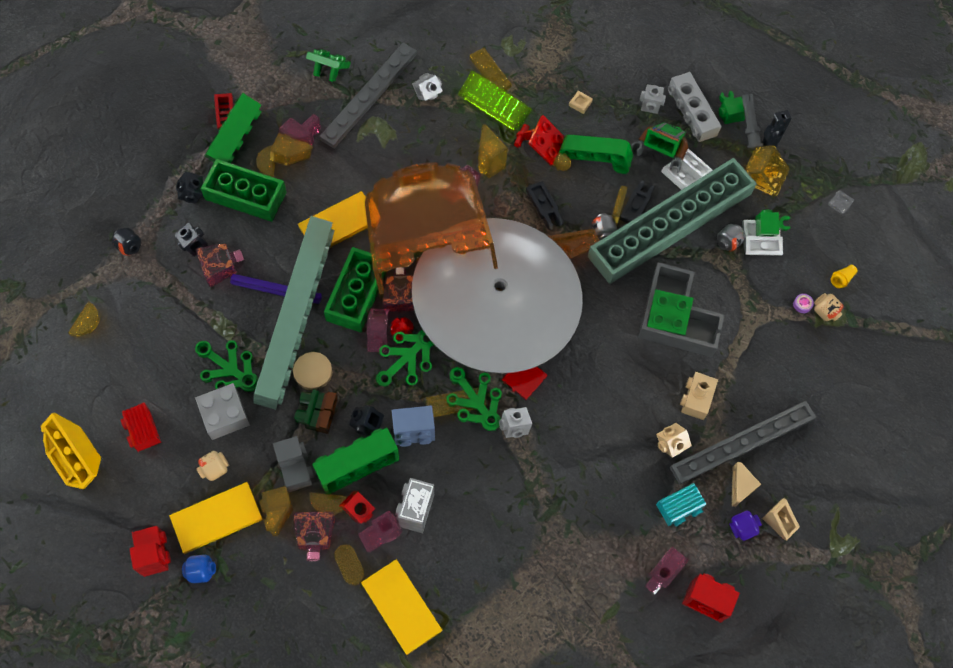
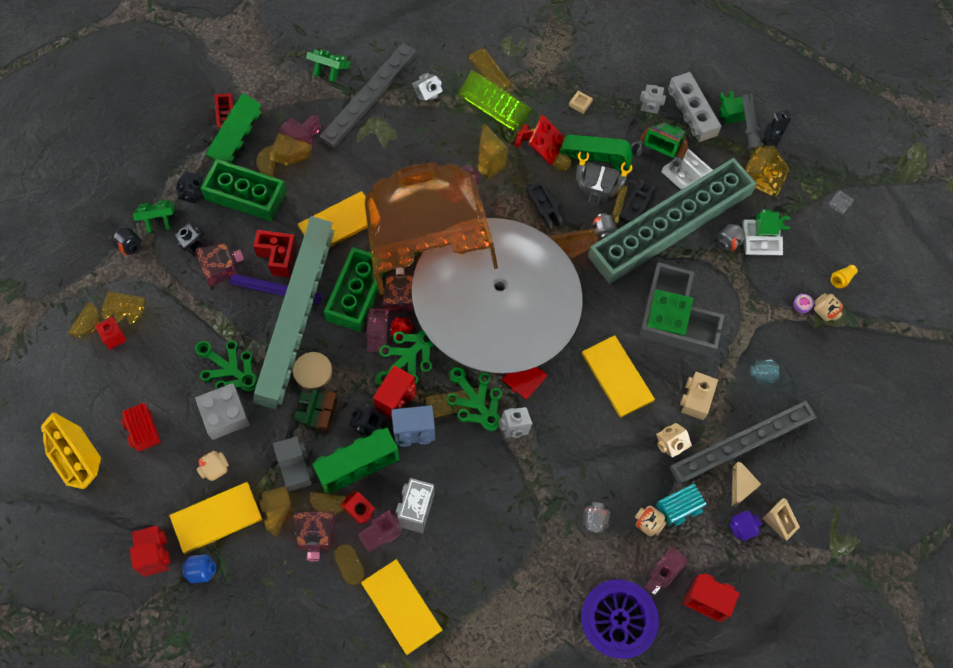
(110, 333): none -> red brick
(123, 305): none -> clear yellow plate
(147, 211): none -> green plate
(280, 250): none -> red brick
(394, 392): none -> red brick
(596, 517): none -> clear head
(599, 181): none -> dark grey torso
(617, 376): none -> yellow tile
(641, 599): none -> dark purple piece
(650, 521): none -> tan head
(765, 371): none -> clear light blue head

